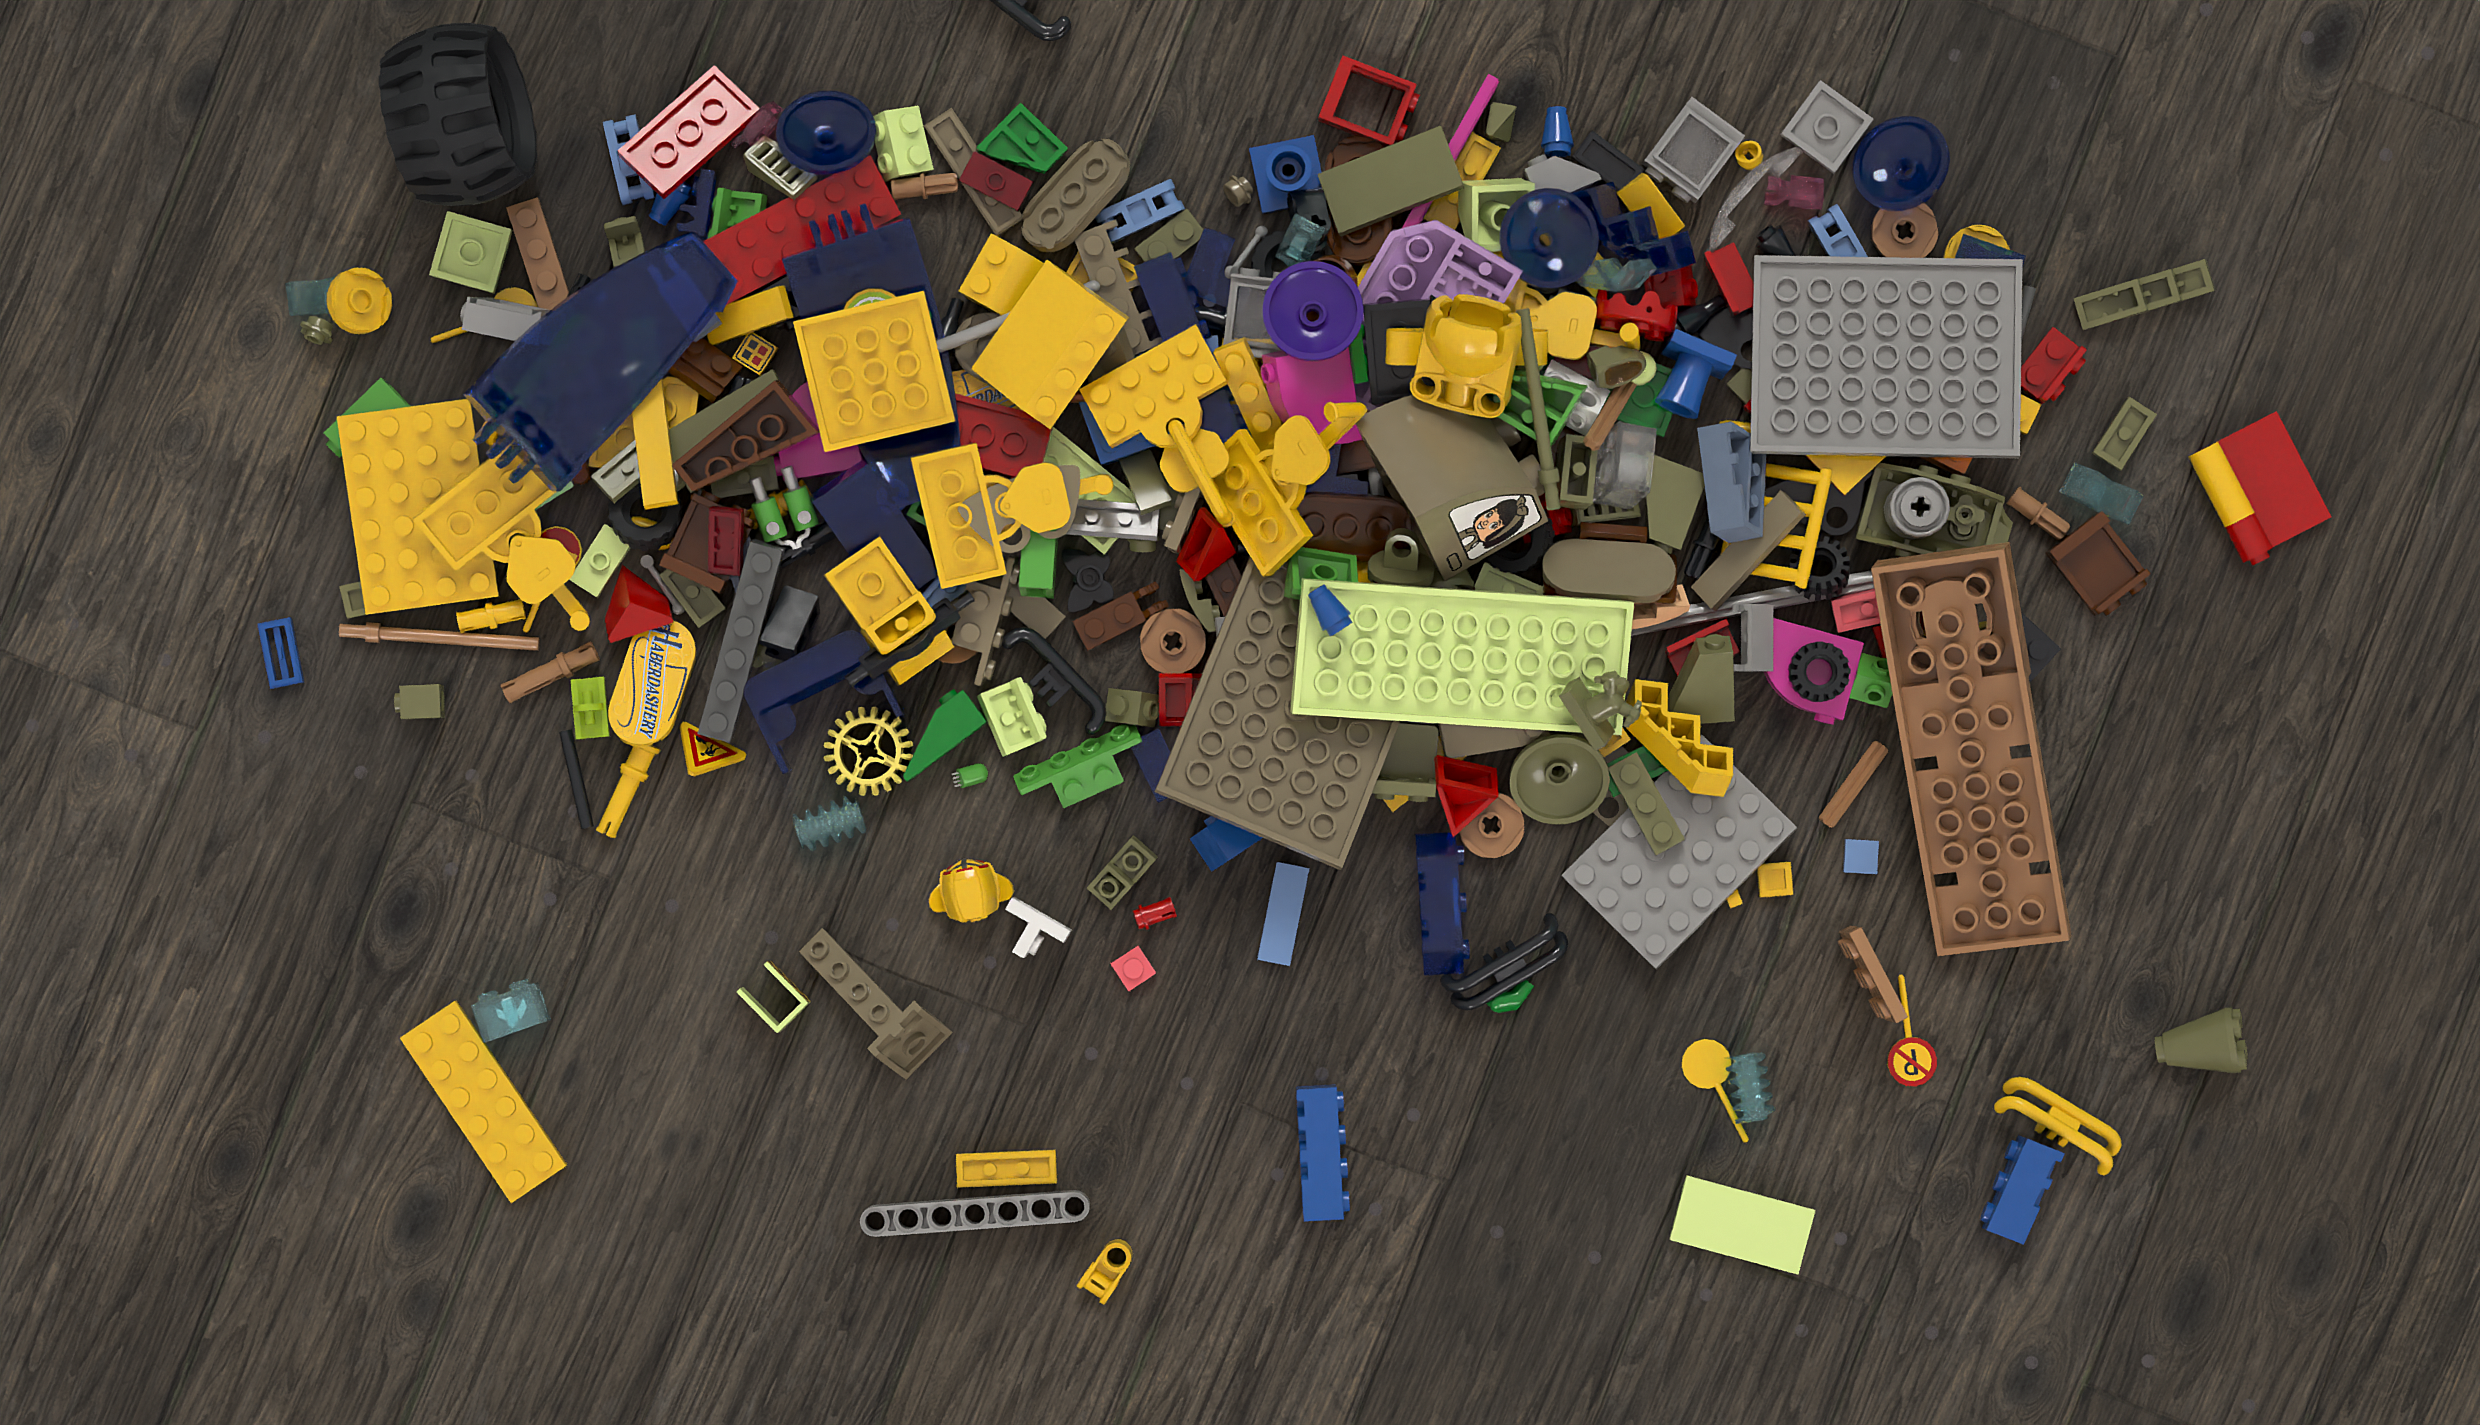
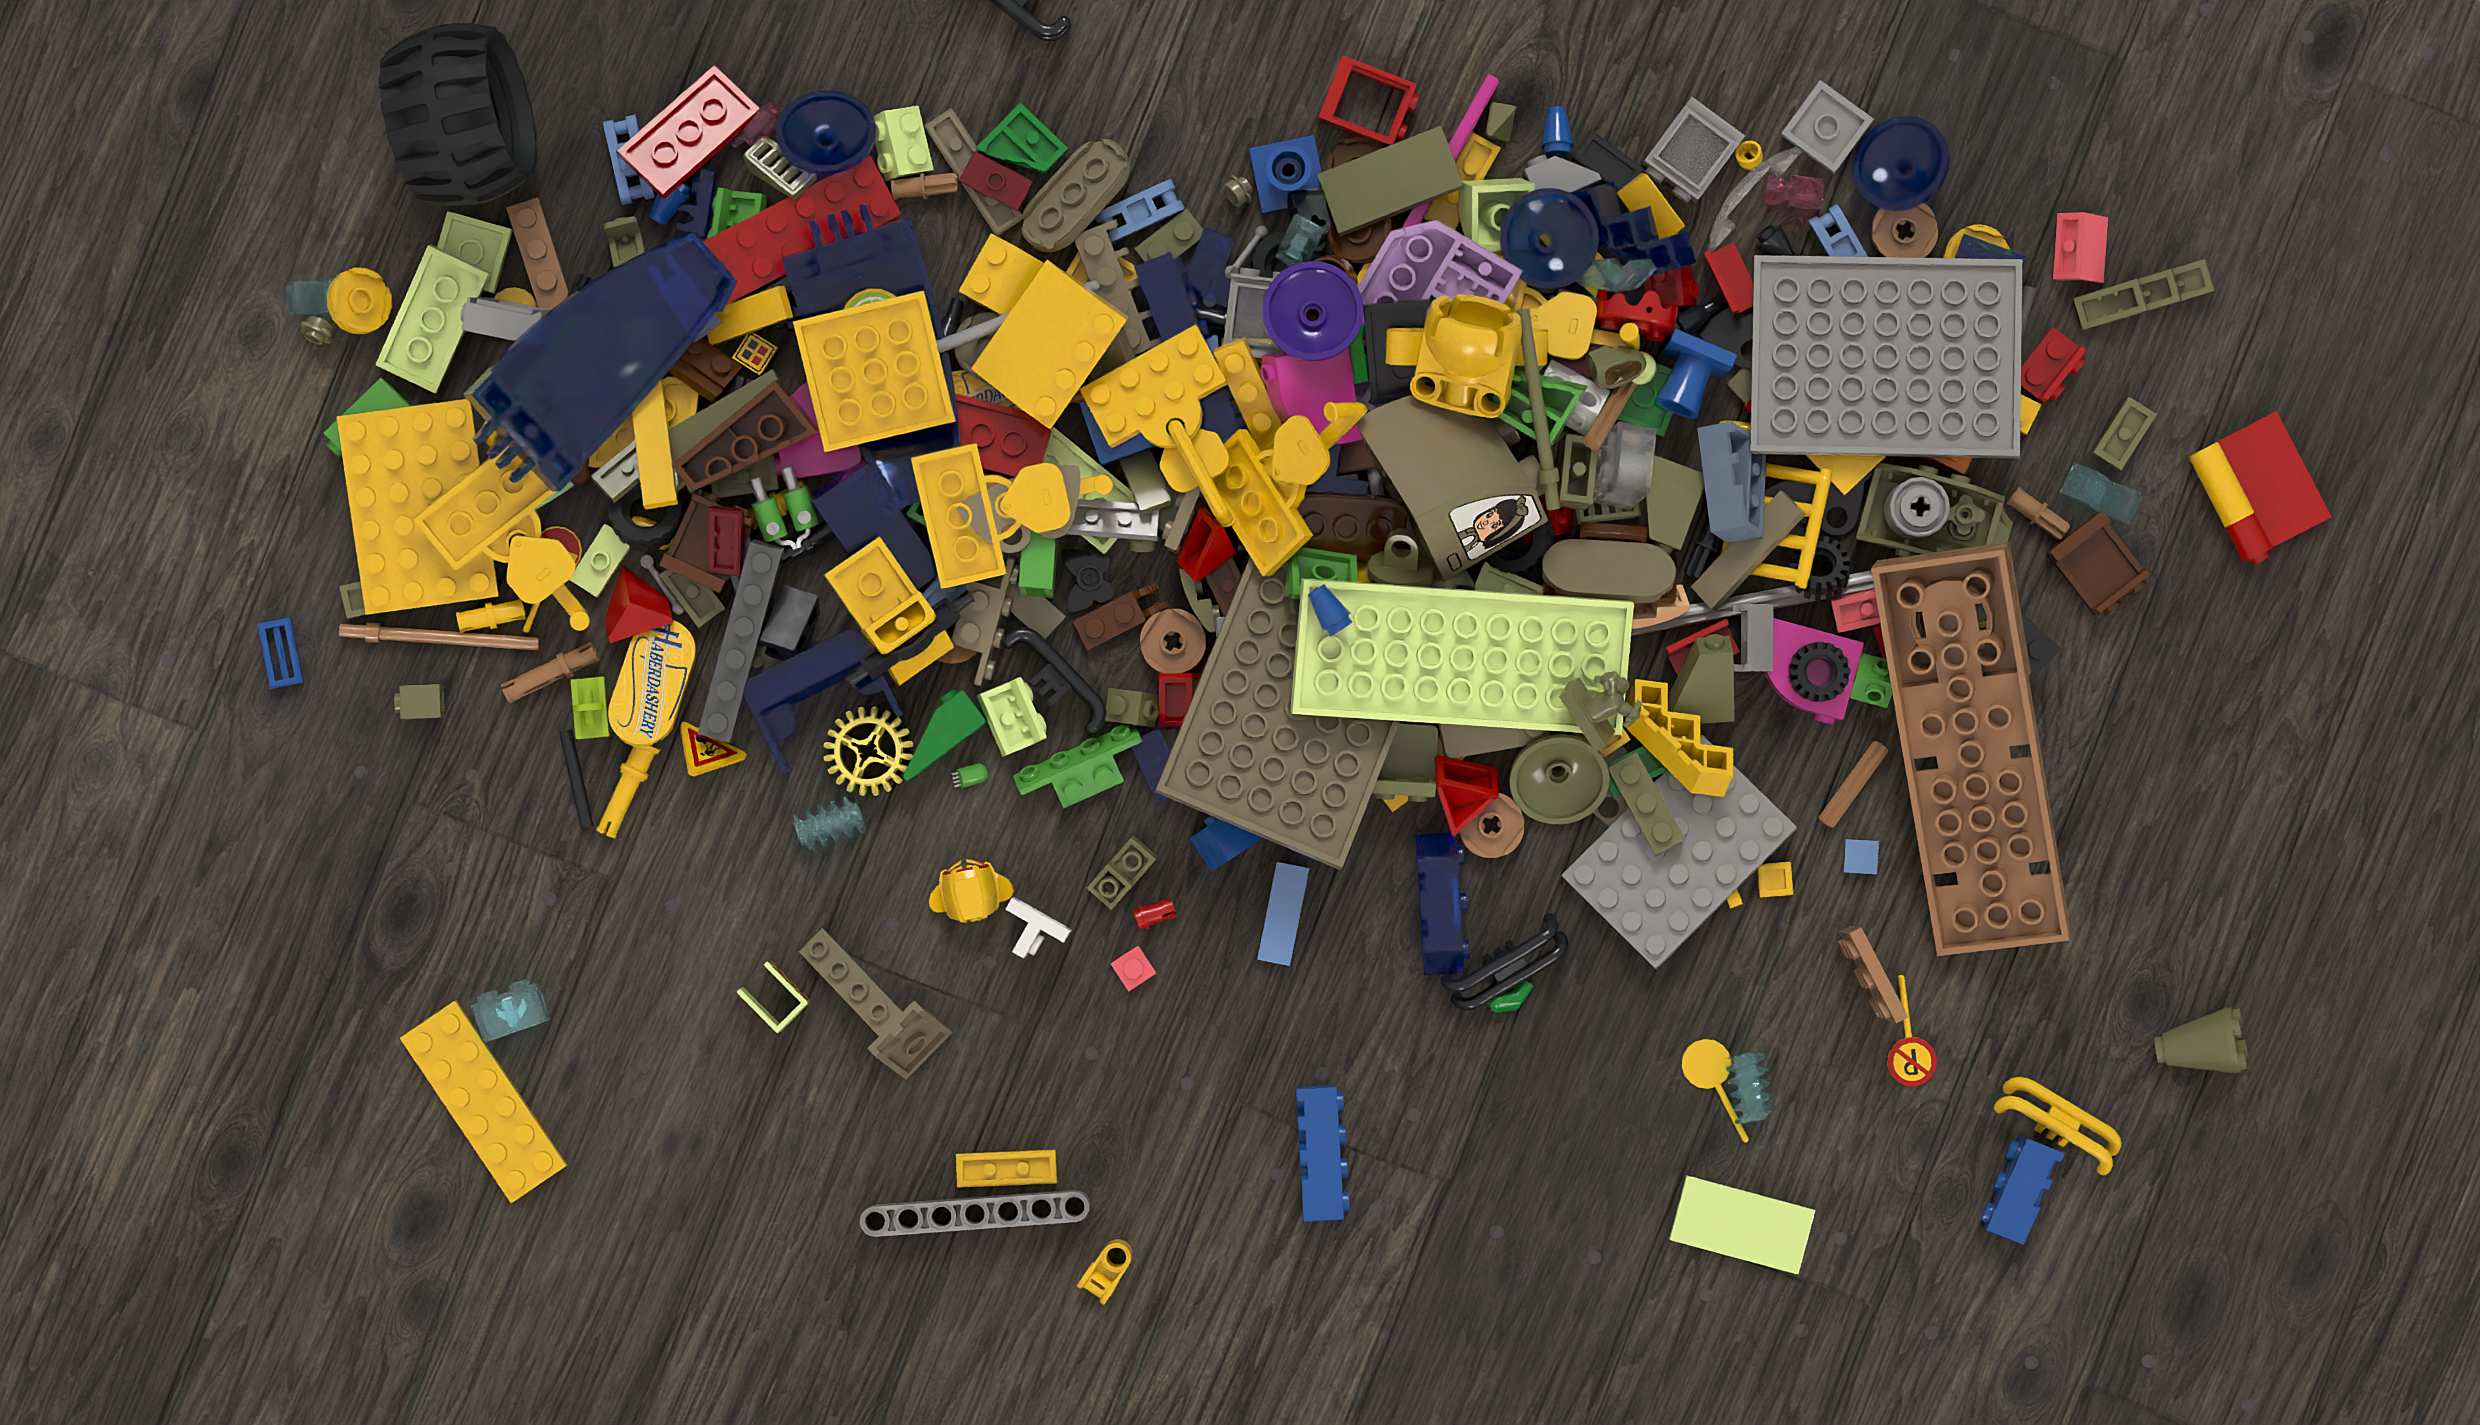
(430, 319): none -> yellowish green plate
(2080, 247): none -> coral panel

